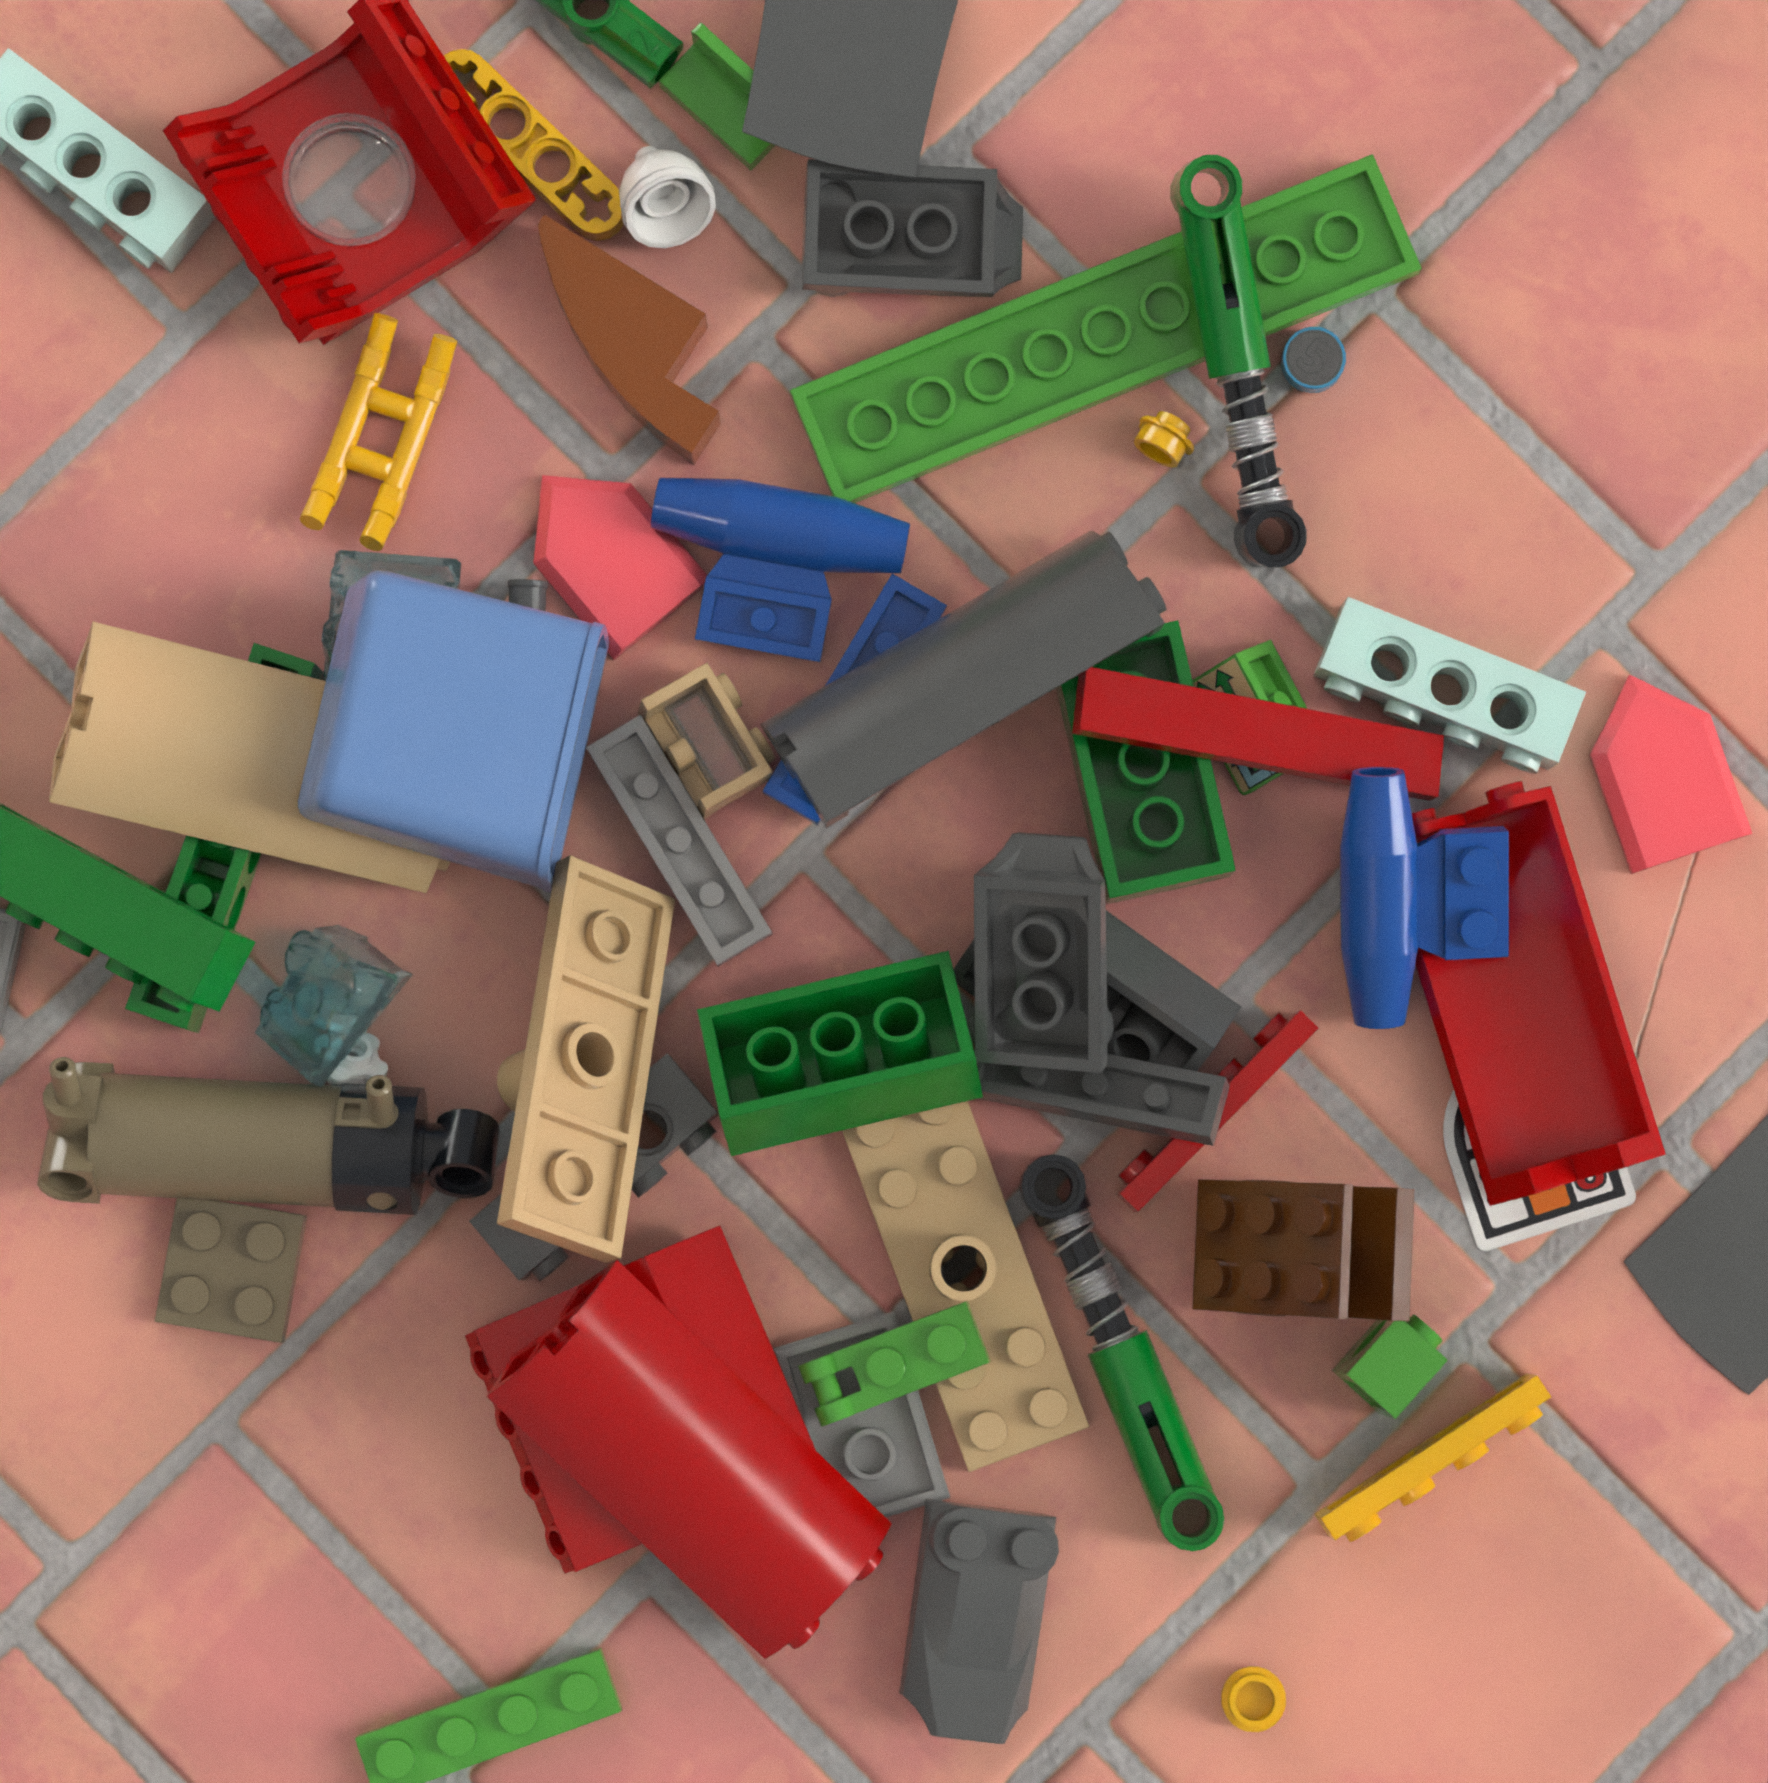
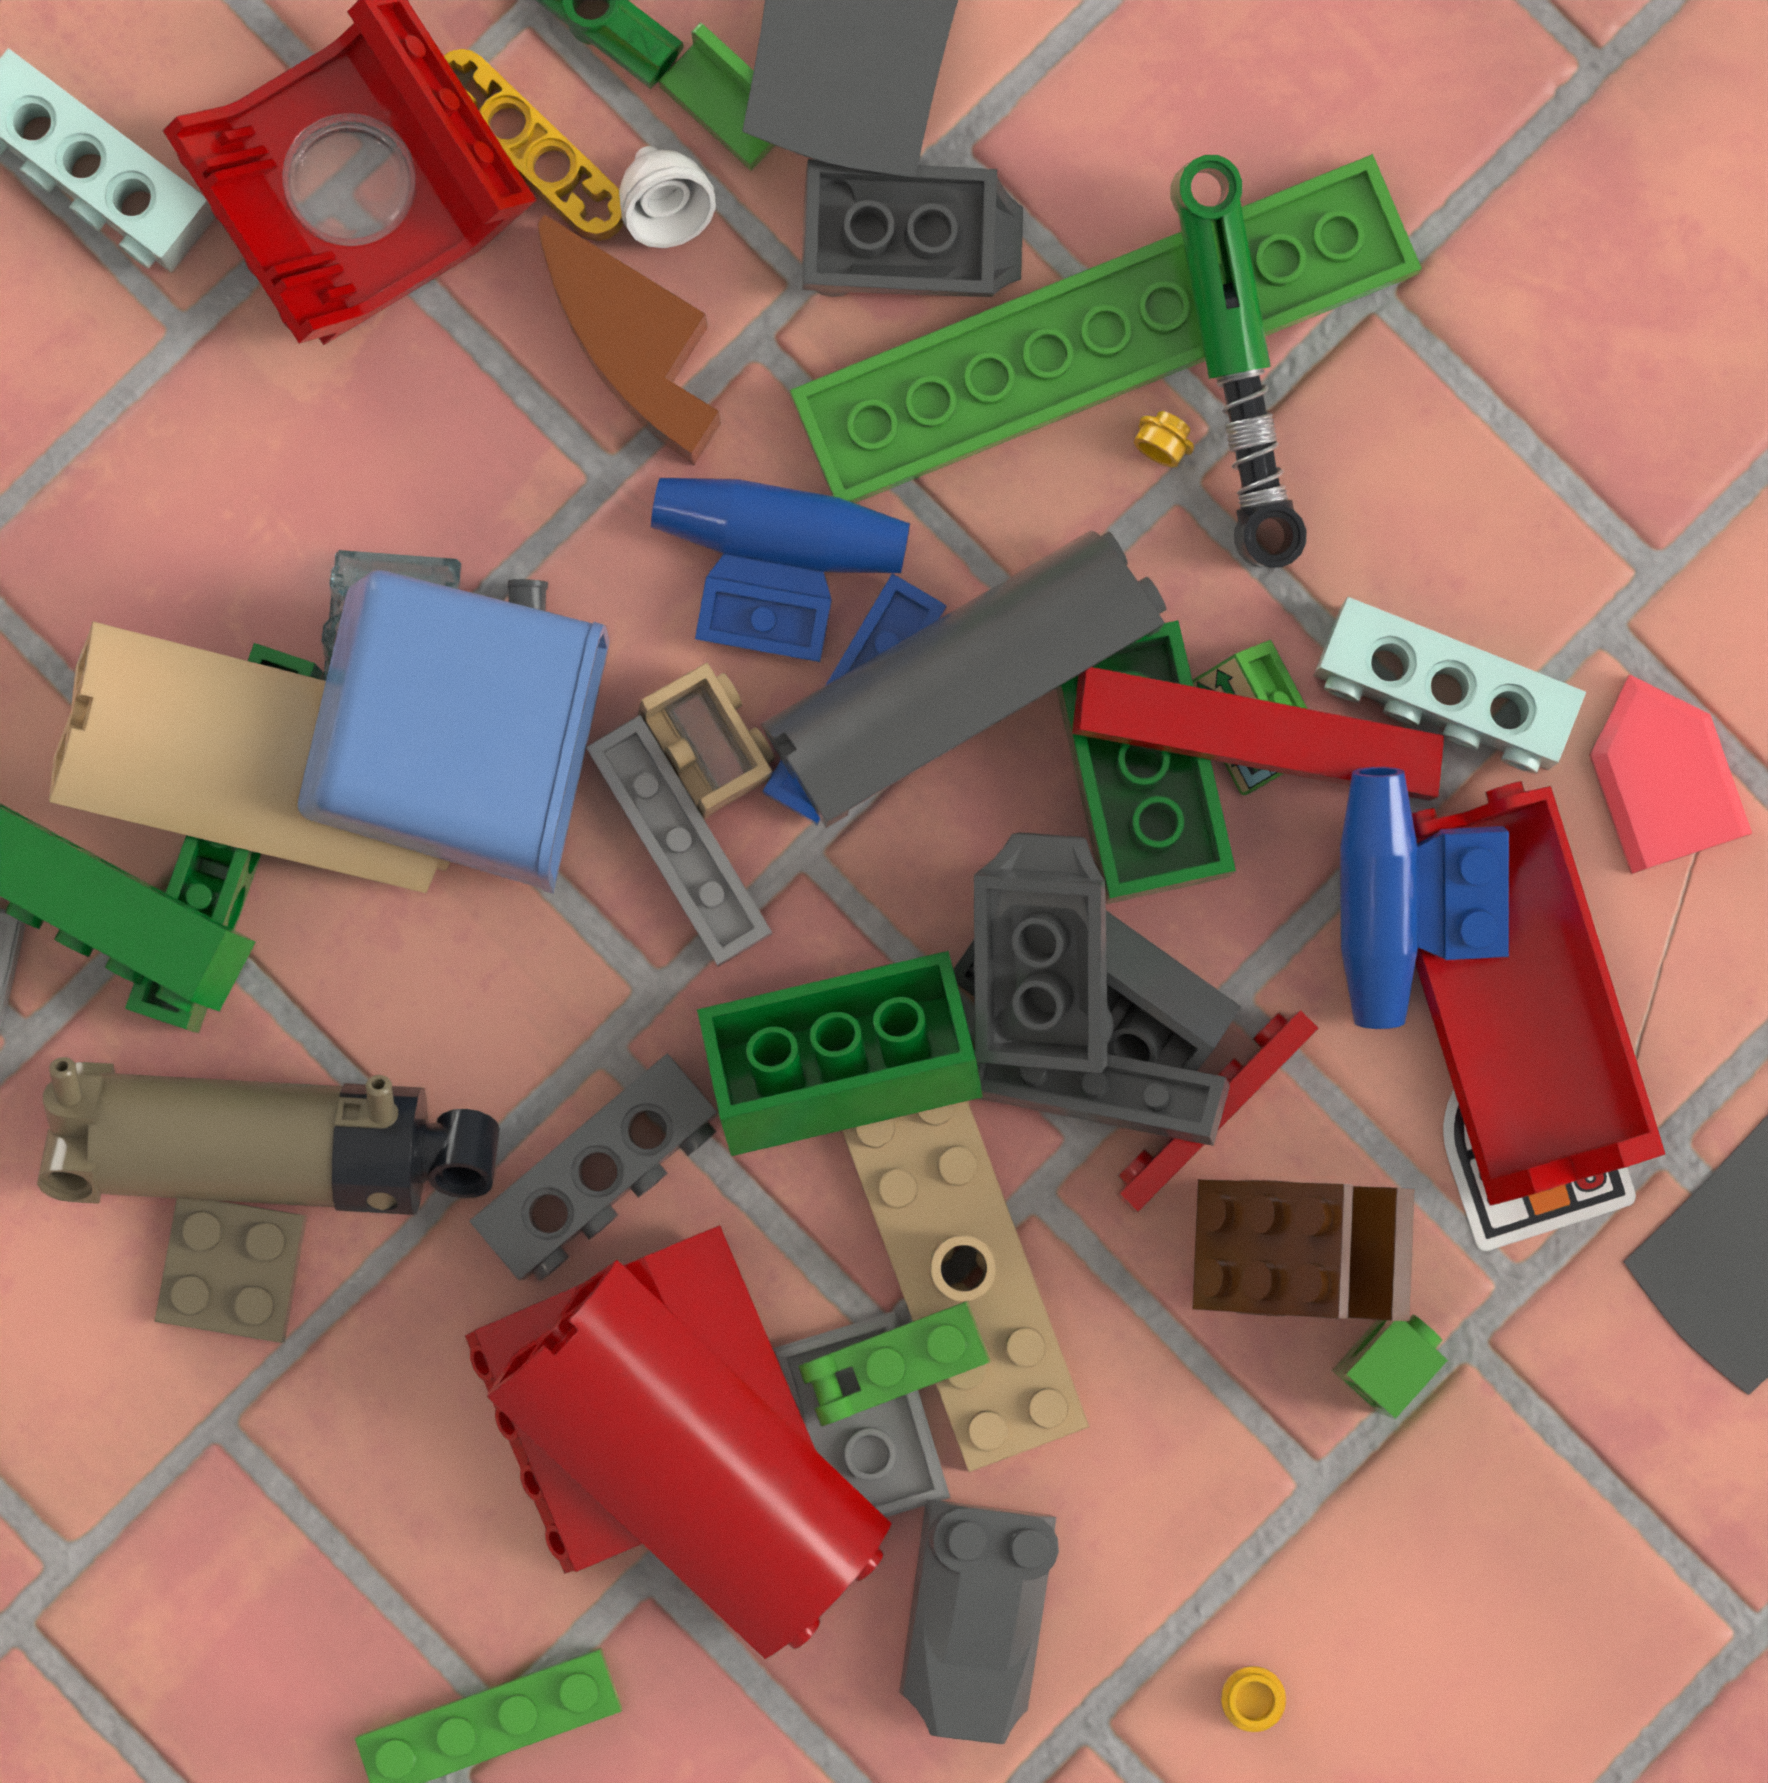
(328, 999): clear light blue slope -> none
(360, 1063): white plate -> none
(367, 396): yellow piece -> none
(585, 1061): tan plate -> none
(608, 560): coral tile -> none
(1124, 1361): piece -> none
(1313, 359): tile -> none
(1457, 1443): yellow plate -> none

